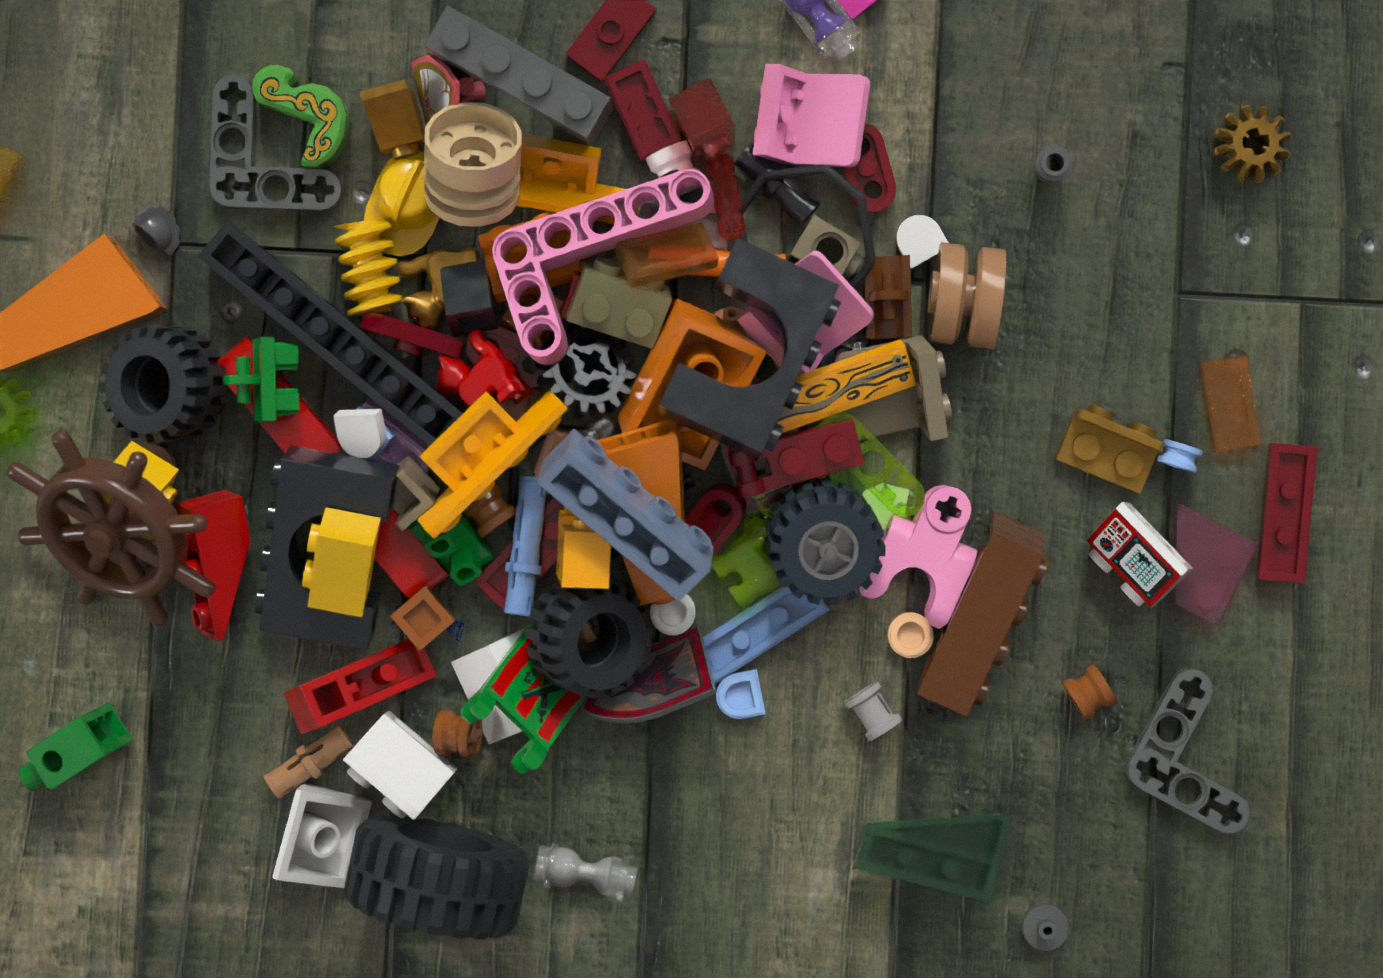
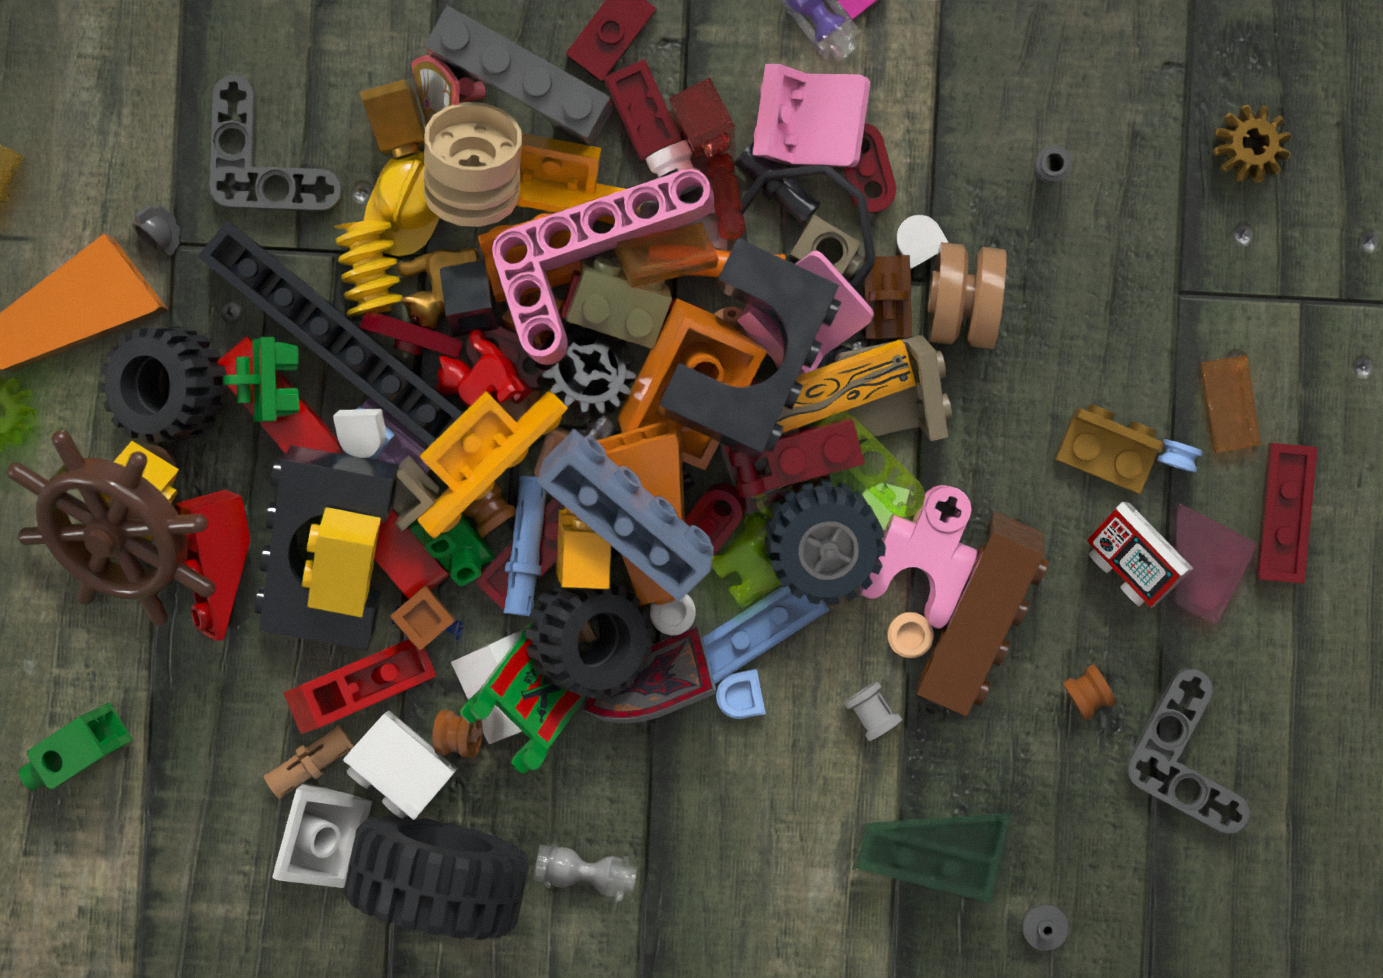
(311, 103): bright green animal -> none

